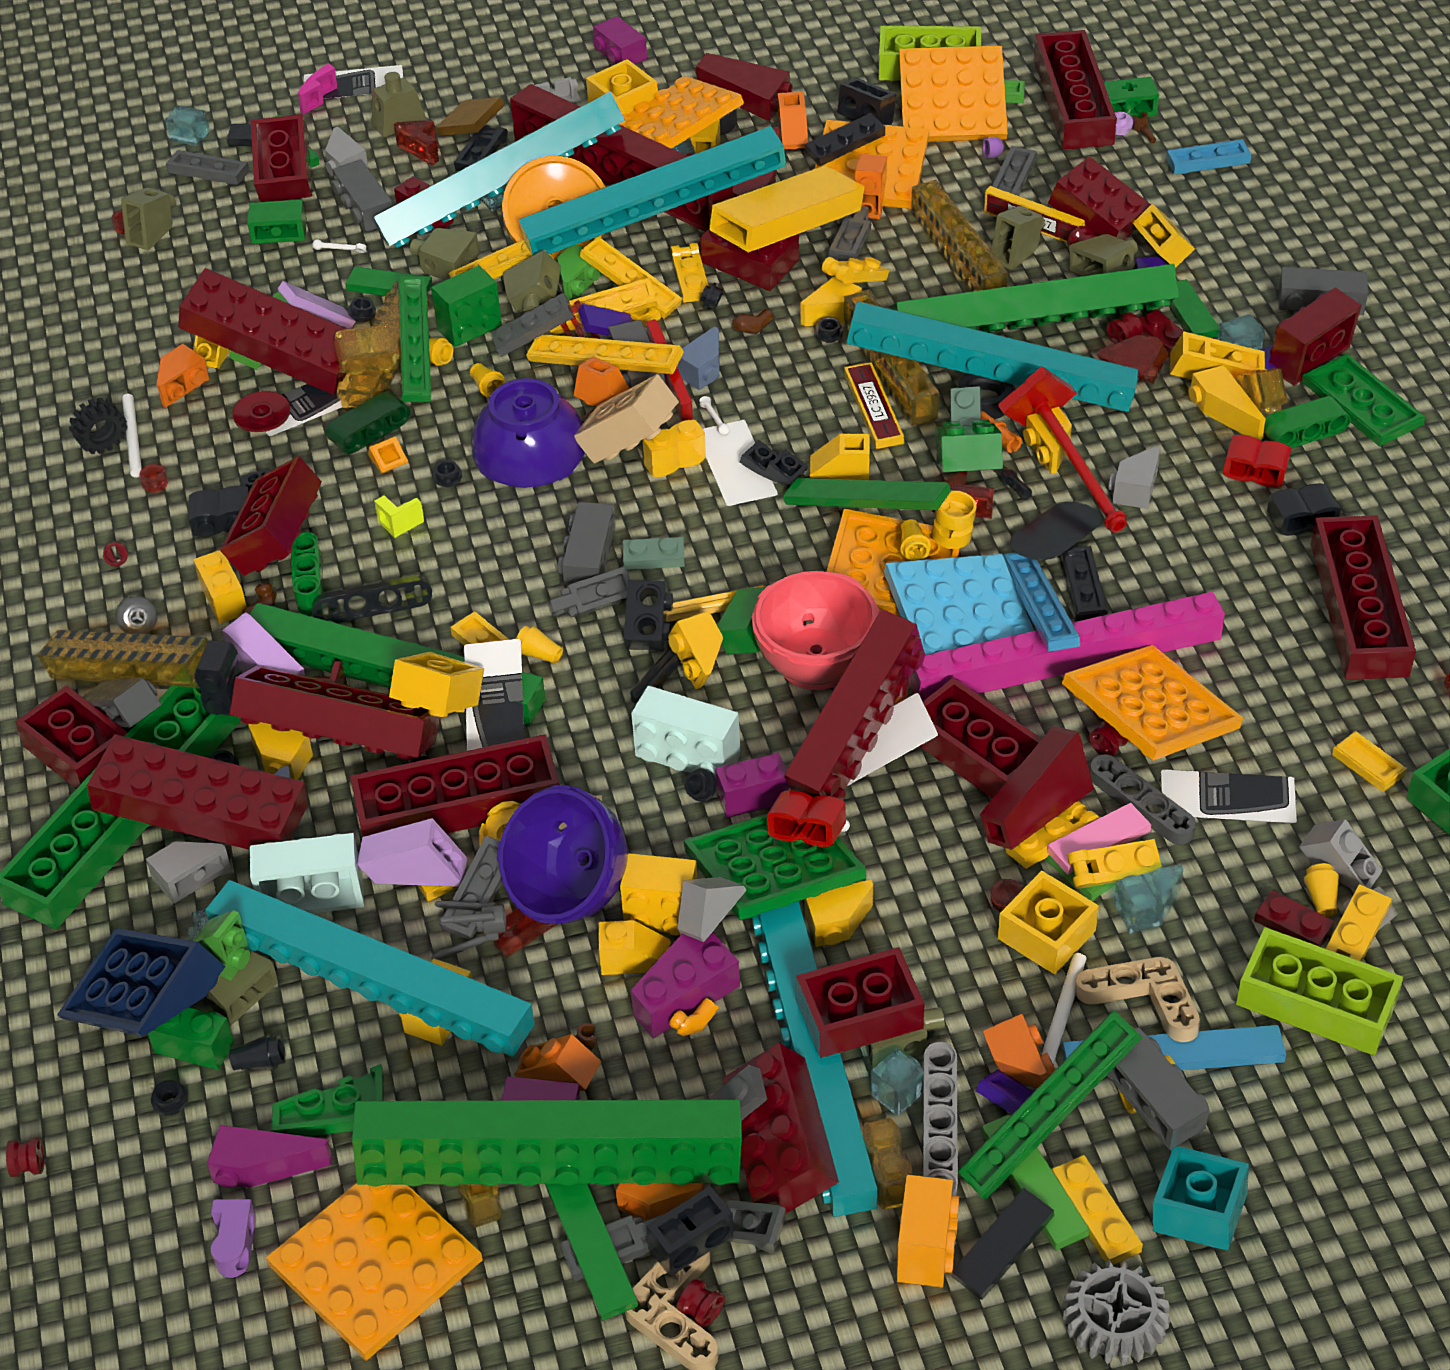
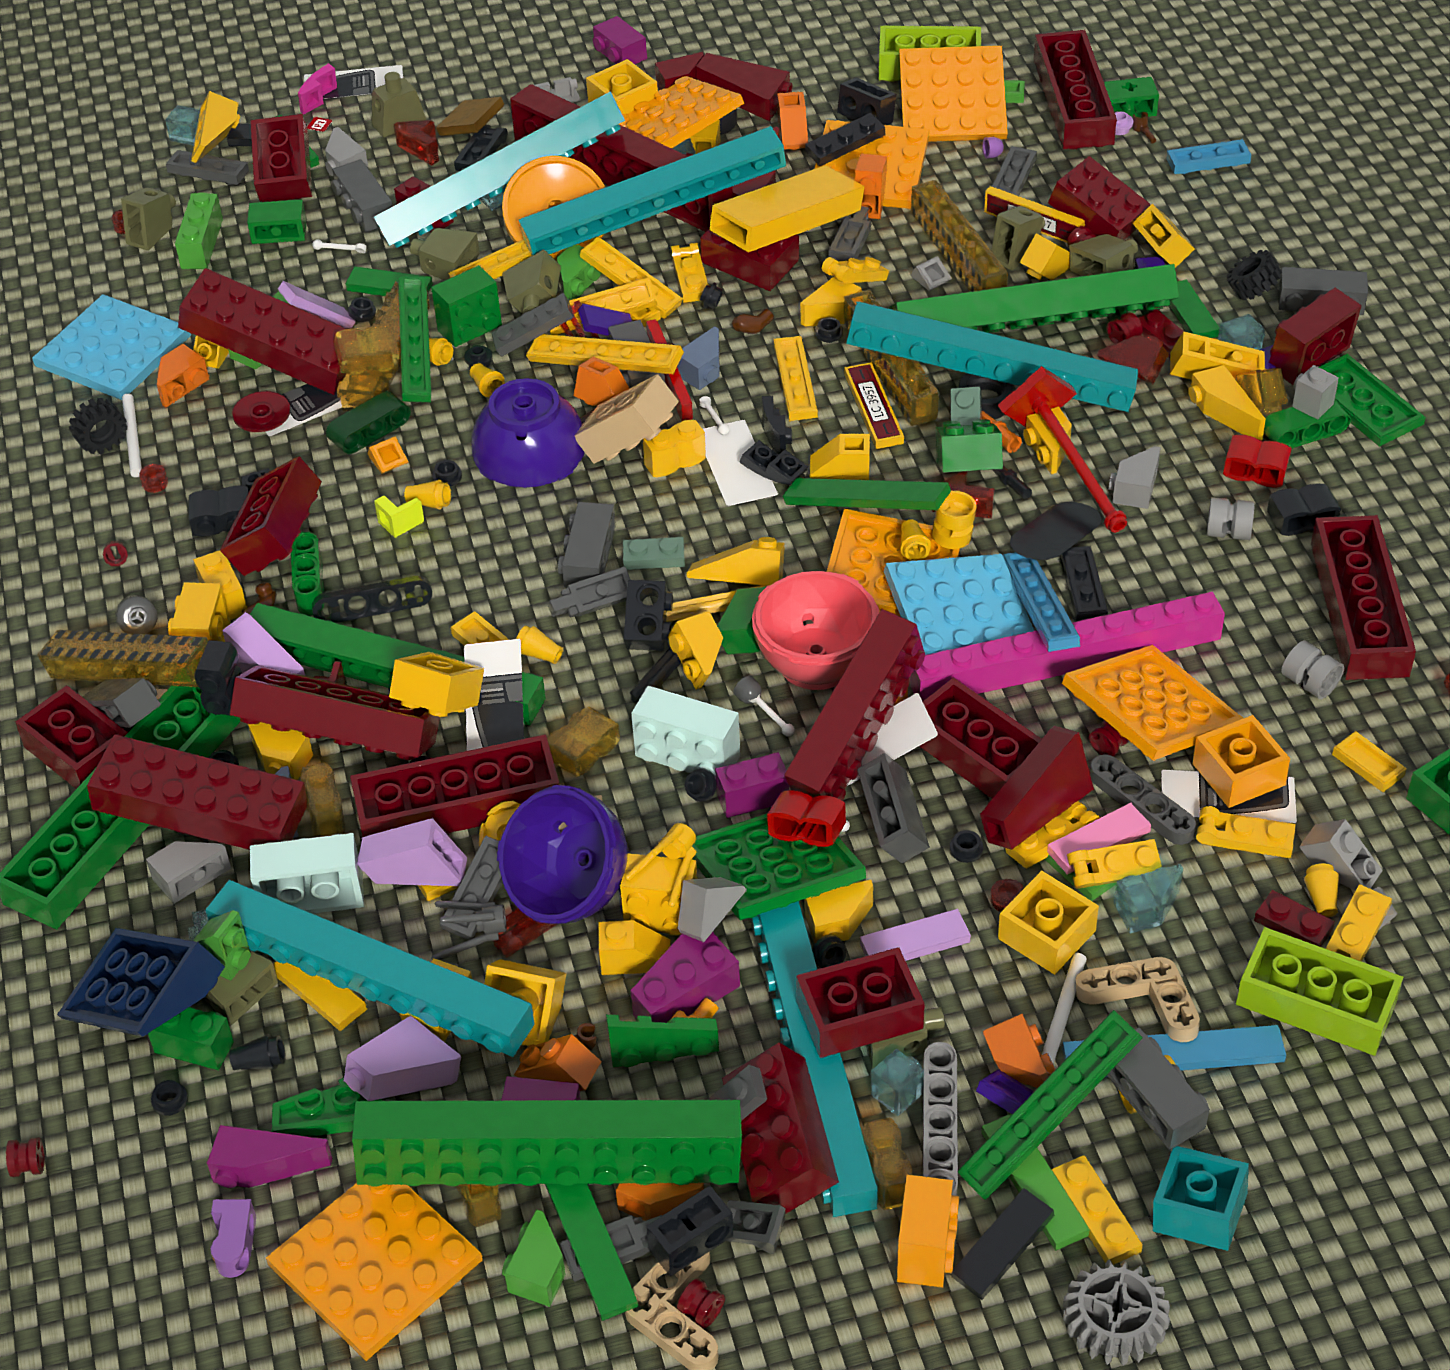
(111, 346): none -> medium azure plate
(199, 231): none -> bright green brick
(200, 612): none -> yellow brick
(214, 122): none -> yellow slope
(319, 124): none -> red sticker
(323, 800): none -> clear yellow brick
(333, 1003): none -> yellow tile
(401, 1062): none -> lavender slope
(431, 494): none -> yellow cone
(478, 354): none -> black plate
(534, 985): none -> yellow slope
(537, 1264): none -> bright green slope
(583, 741): none -> clear yellow brick
(657, 1041): none -> green wing
(670, 70): none -> dark red slope
(674, 845): none -> yellow plant
(749, 691): none -> hinge
(750, 563): none -> yellow slope
(775, 425): none -> black slope
(795, 378): none -> yellow tile
(836, 951): none -> black plate
(893, 808): none -> dark grey brick
(920, 936): none -> lavender tile
(931, 274): none -> light grey slope
(969, 840): none -> black plate
(1045, 258): none -> yellow slope
(1230, 518): none -> light grey wheel
(1241, 761): none -> light orange brick
(1245, 833): none -> yellow plate
(1254, 275): none -> black tyre
(1315, 392): none -> light grey brick
(1316, 672): none -> light grey wheel

